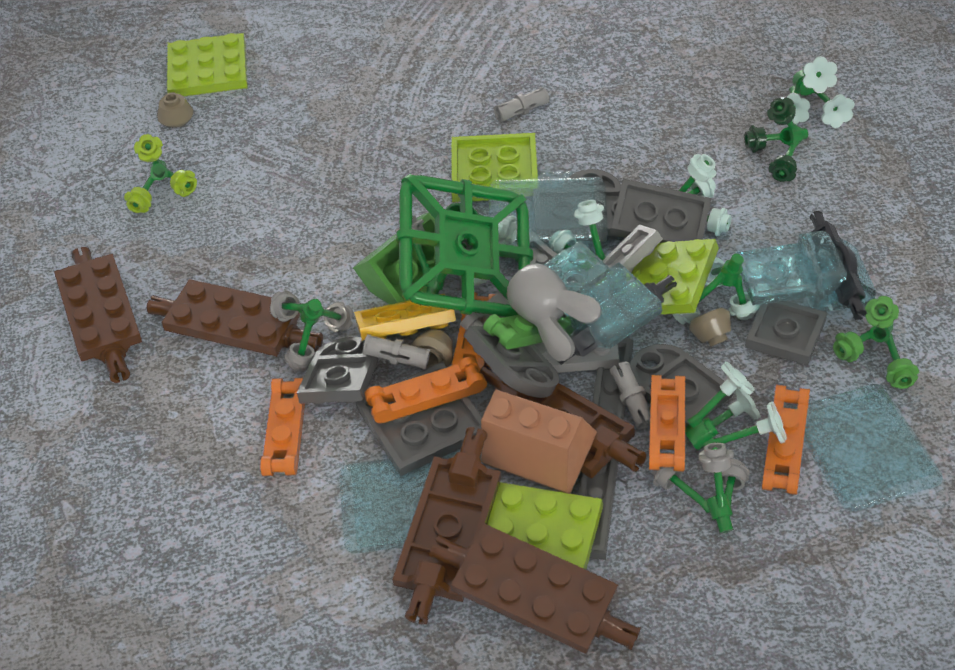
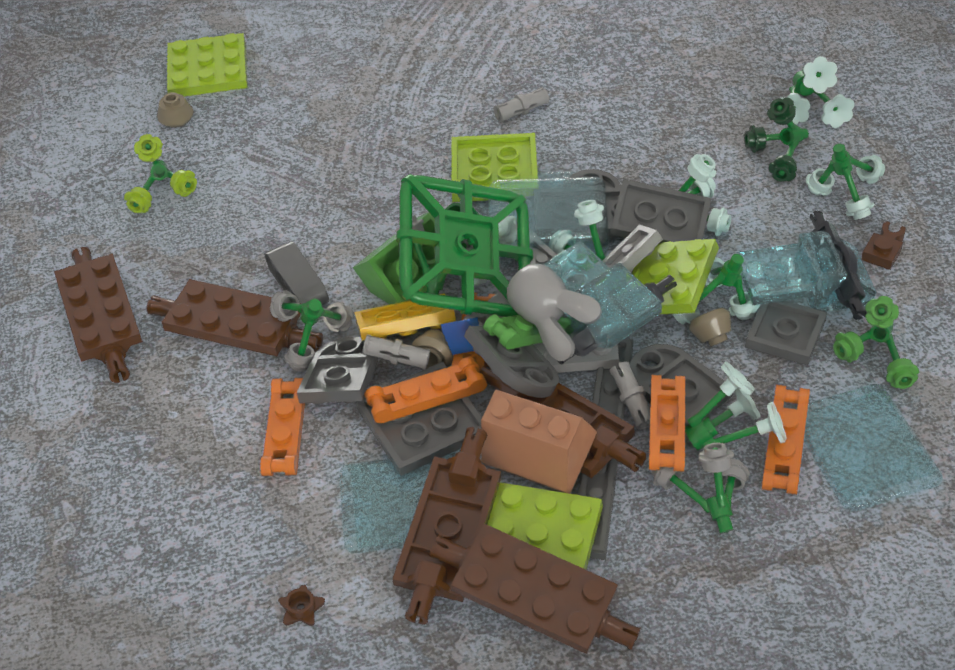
(295, 273): none -> dark grey beam
(298, 597): none -> reddish brown plate
(455, 332): none -> blue slope
(867, 168): none -> plant
(884, 247): none -> reddish brown plate

